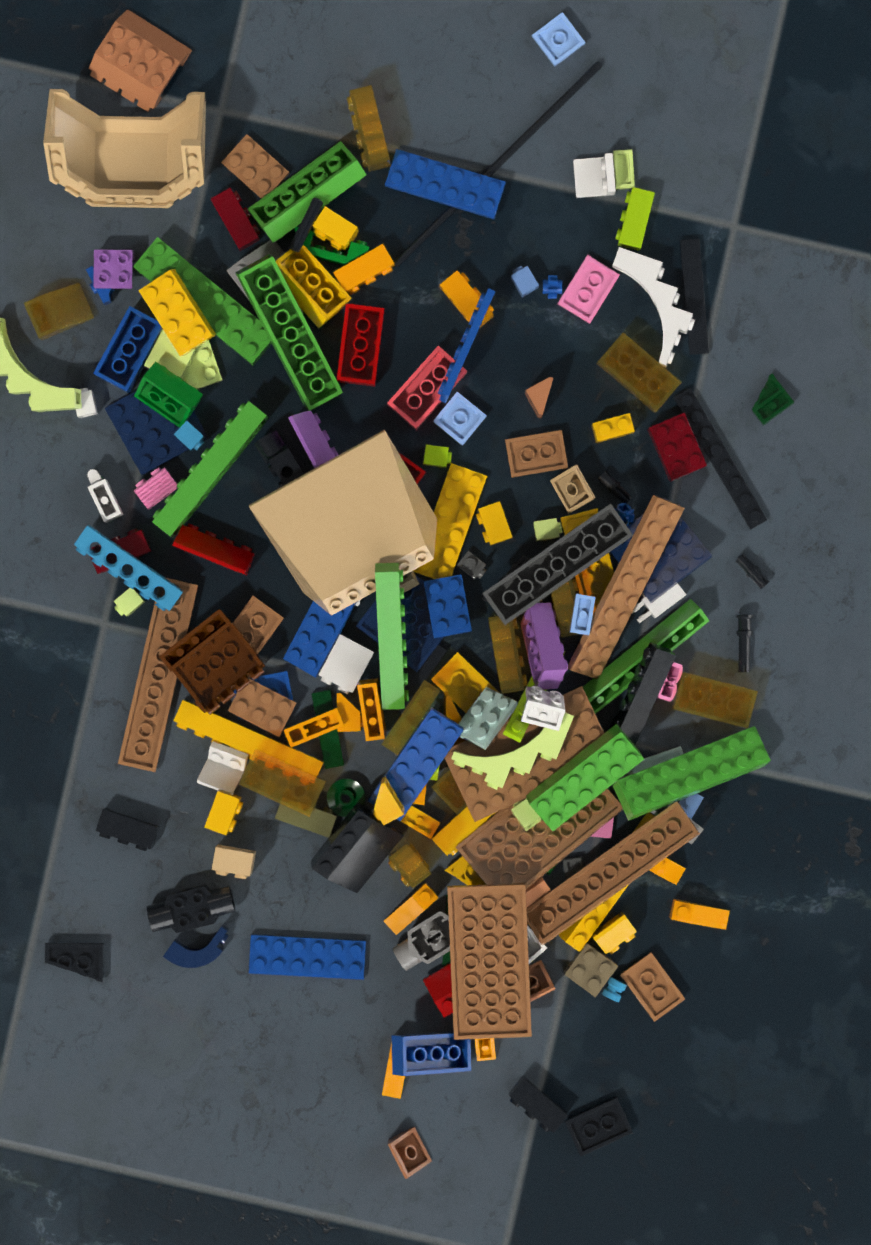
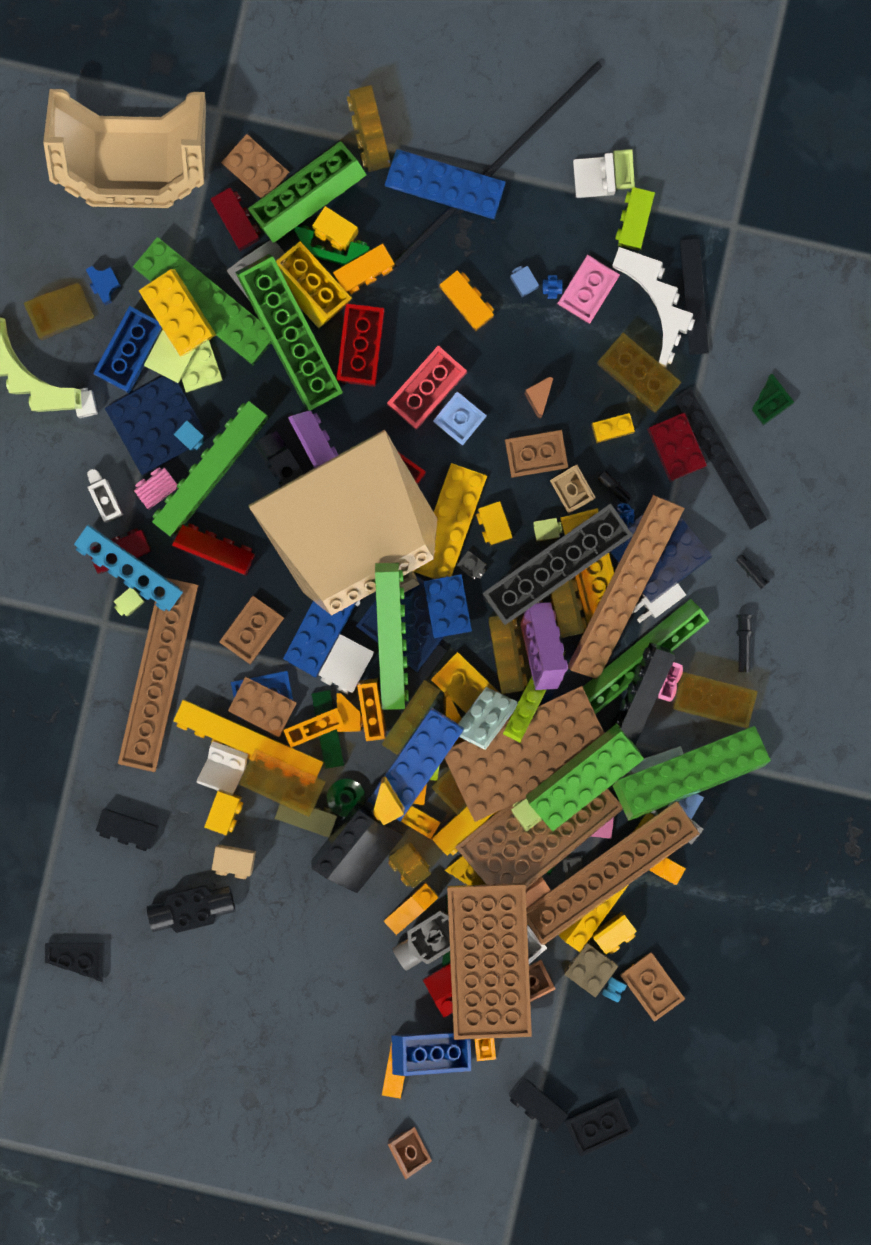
(113, 269): medium lavender bracket -> none
(138, 60): nougat slope -> none
(168, 394): green slope -> none
(193, 958): dark blue arch -> none
(213, 662): reddish brown slope -> none
(306, 224): black axle -> none
(307, 956): blue plate -> none
(437, 456): lime brick -> none
(467, 339): blue plate -> none
(497, 767): yellowish green arch -> none
(543, 708): white bracket -> none
(558, 39): light blue plate -> none
(582, 614): light blue plate -> none
(699, 914): light orange slope -> none

